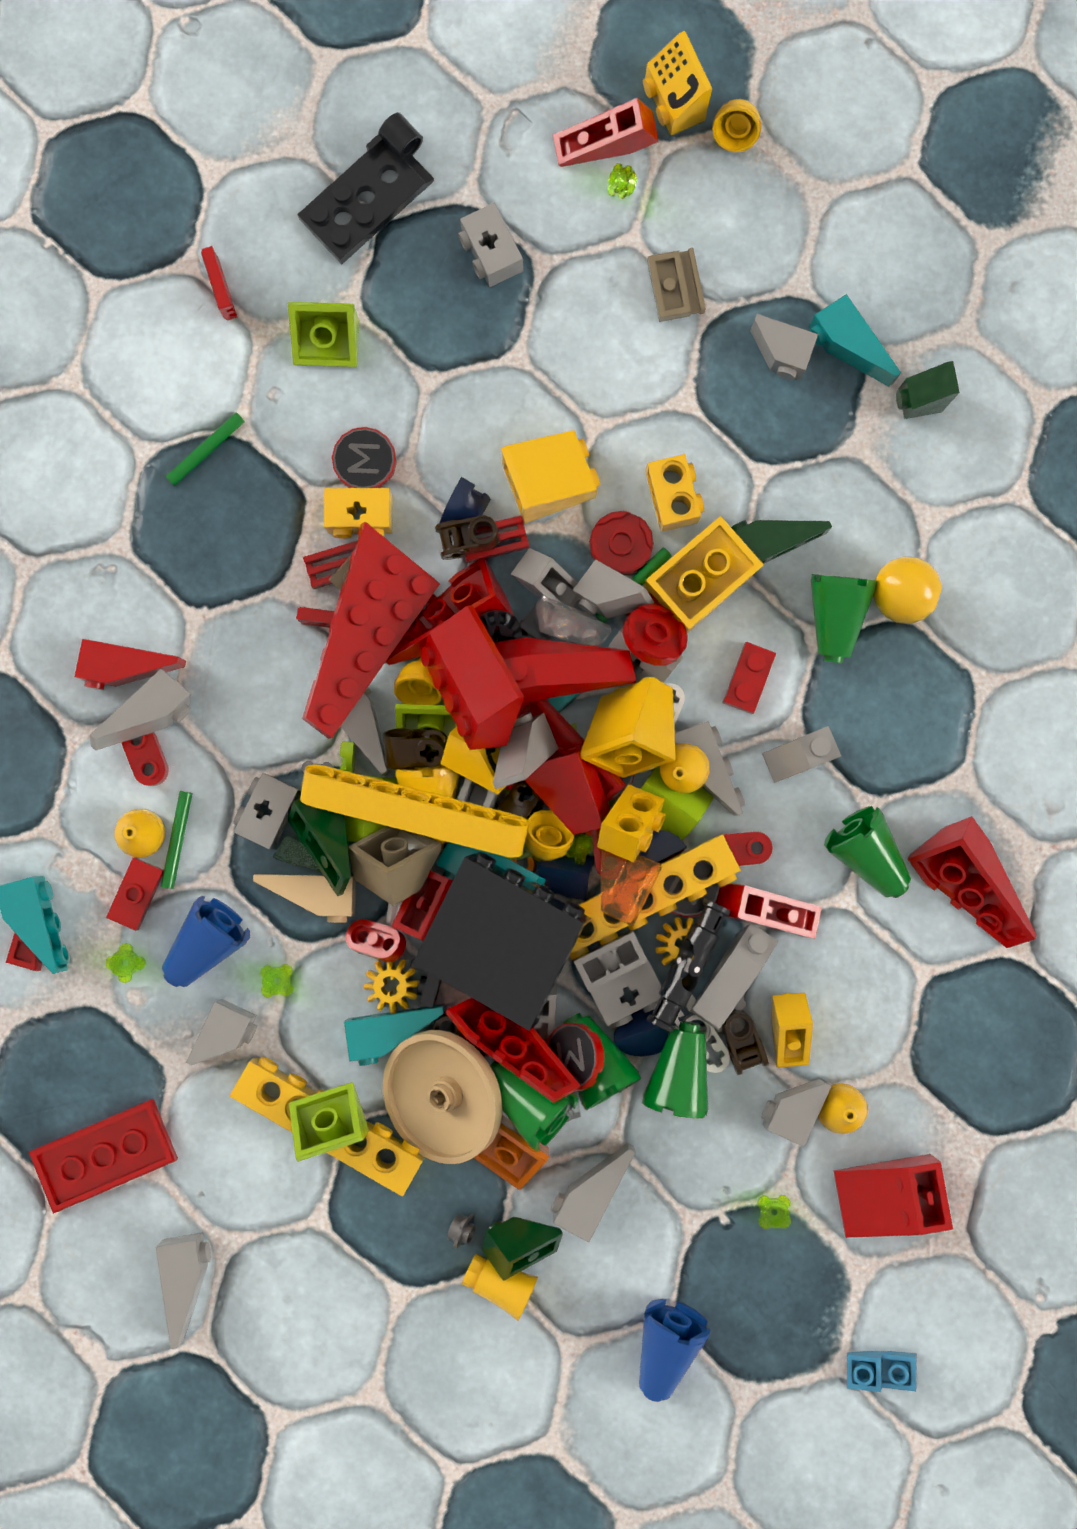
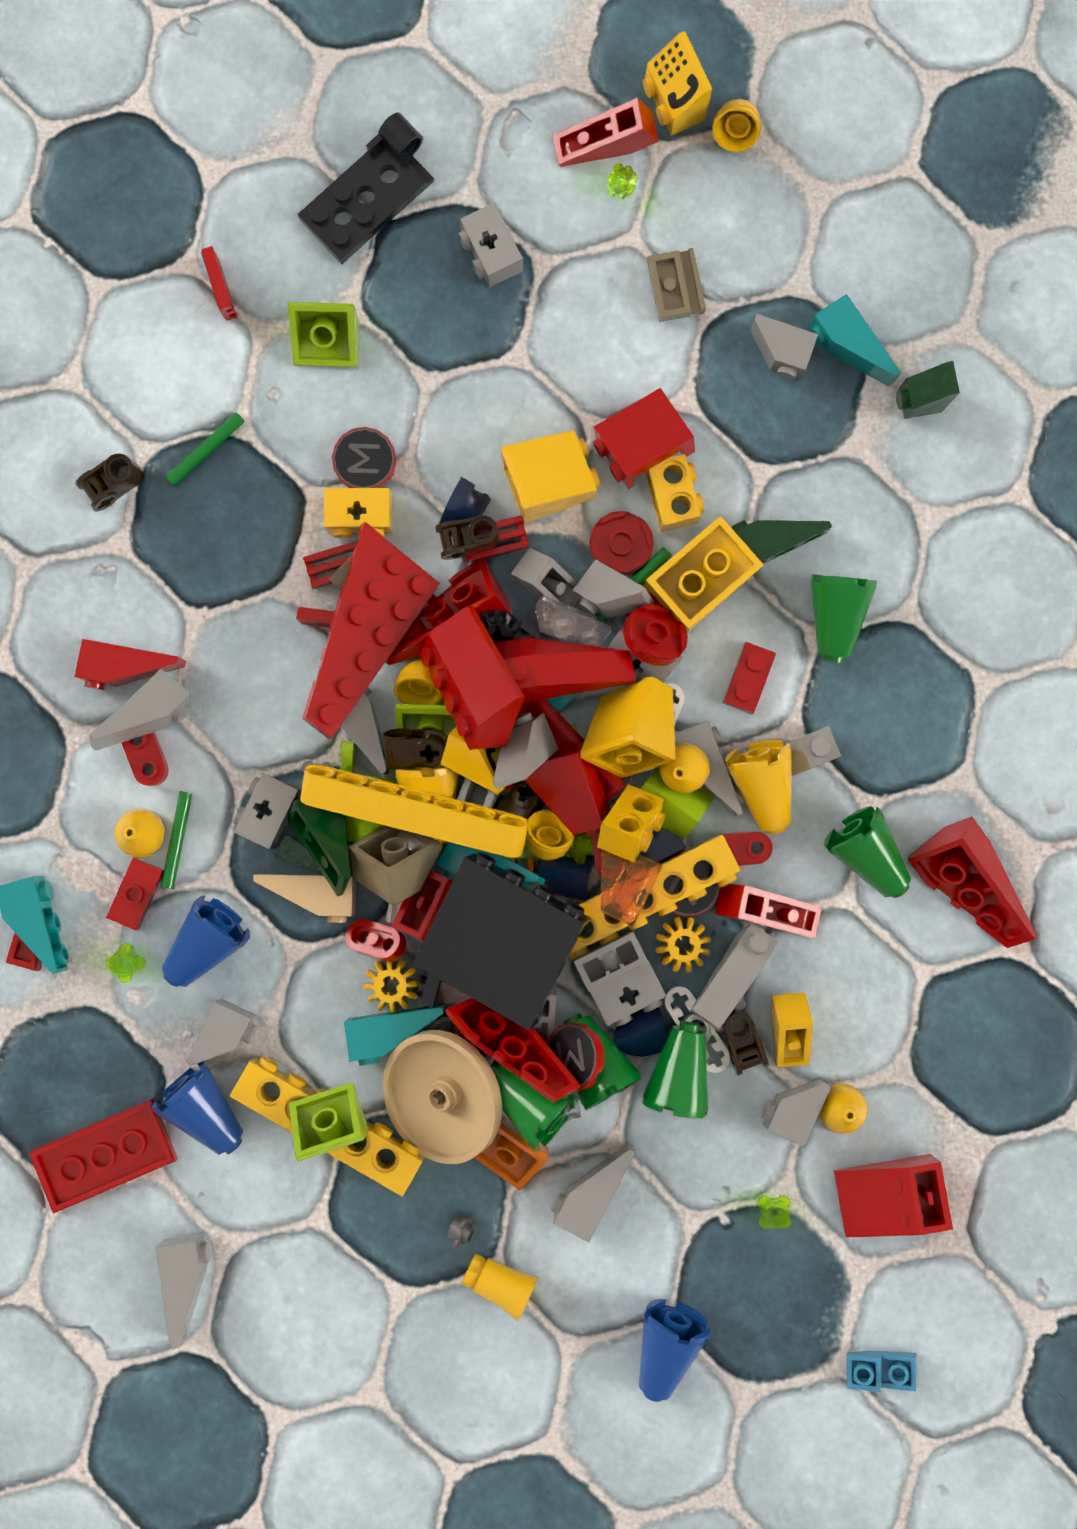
(103, 483): none -> dark brown piece
(200, 1110): none -> blue cone
(270, 987): clear neon green plate -> none
(519, 1244): dark green slope -> none
(642, 437): none -> red panel
(700, 943): black piece -> none
(765, 782): none -> yellow cone
(907, 590): yellow piece -> none

